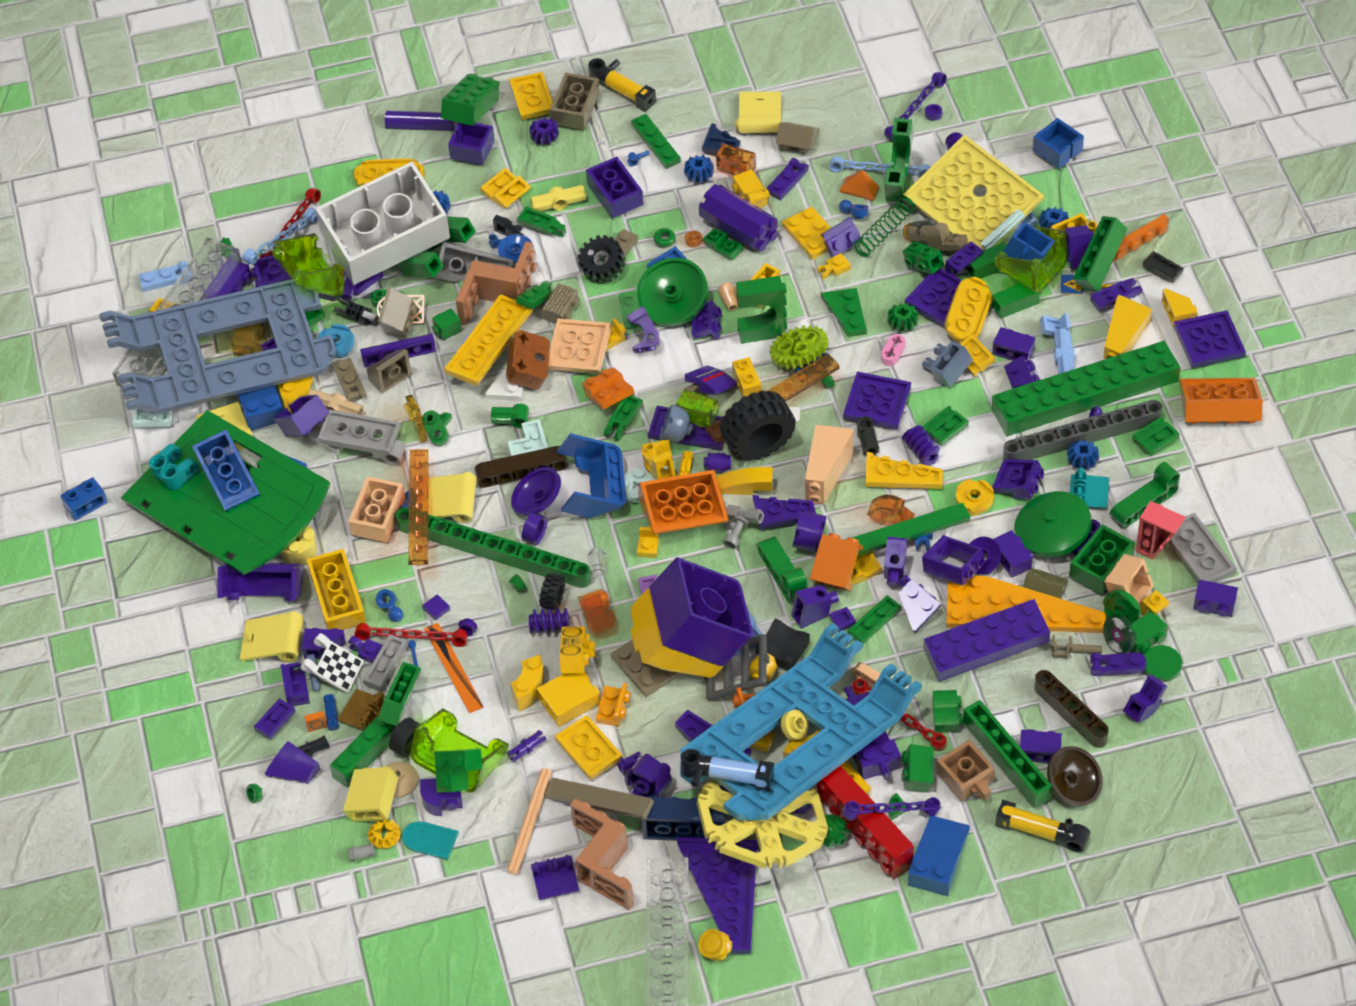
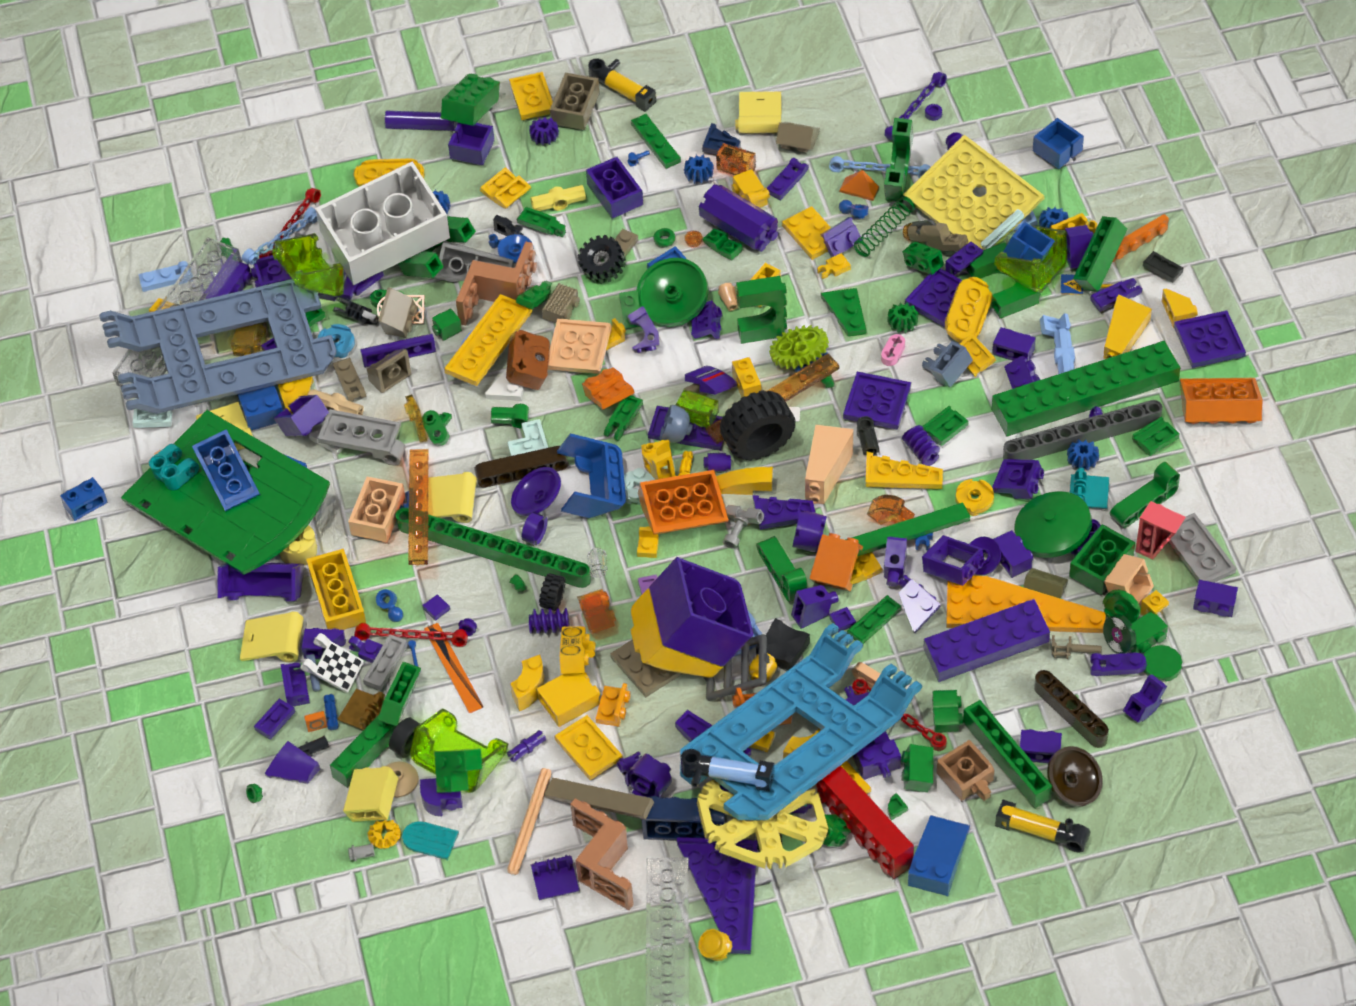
(794, 725): light yellow plate -> none
(852, 808): dark purple piece -> none

